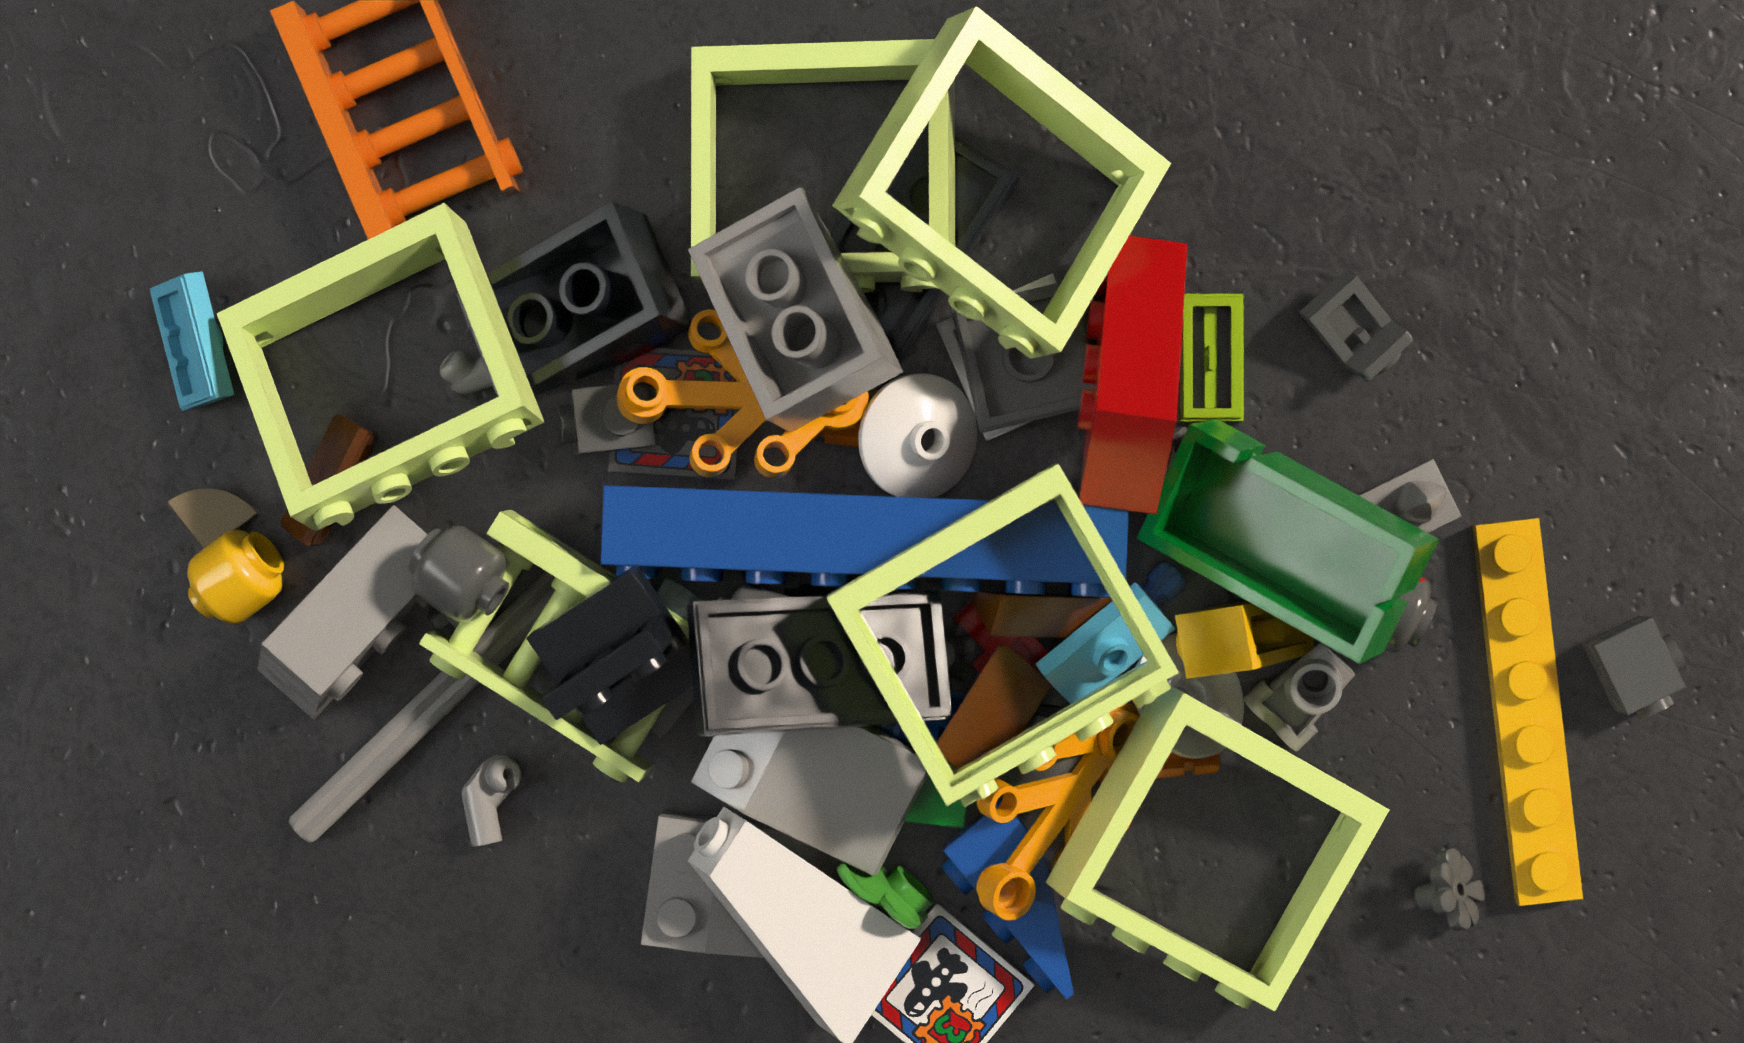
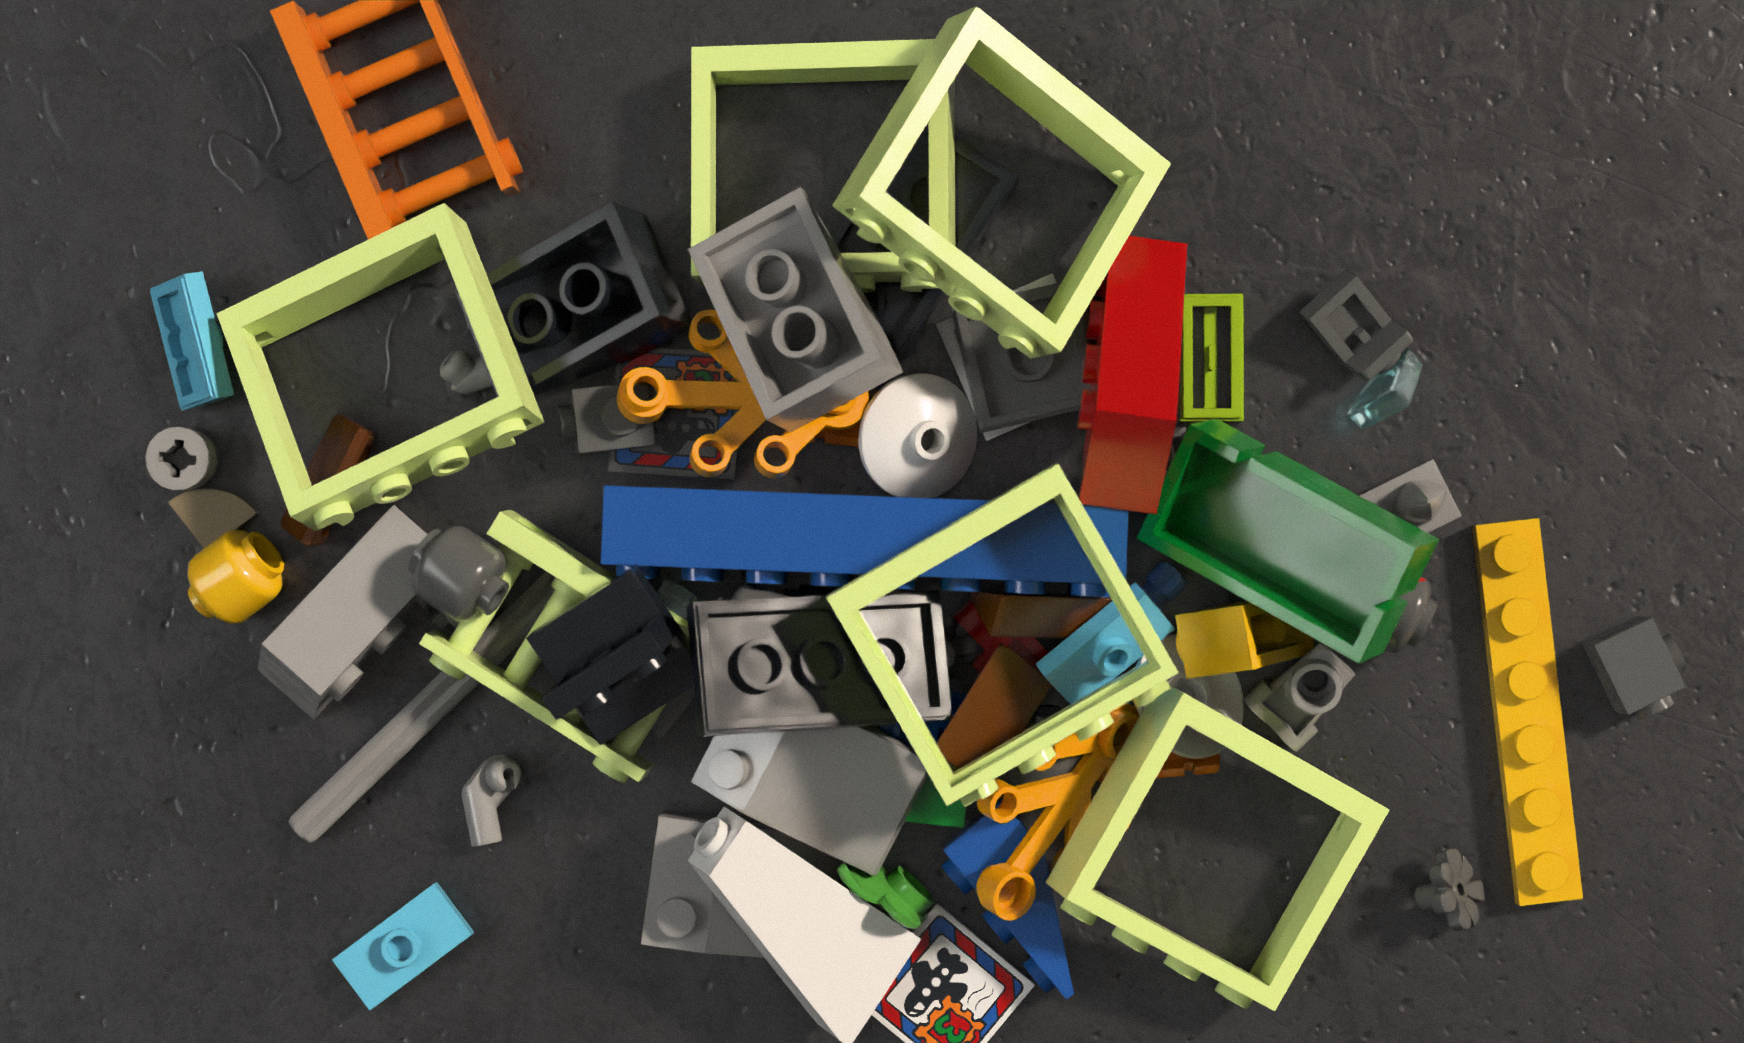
(195, 460): none -> light grey wheel
(403, 946): none -> medium azure plate
(1387, 392): none -> clear light blue tile

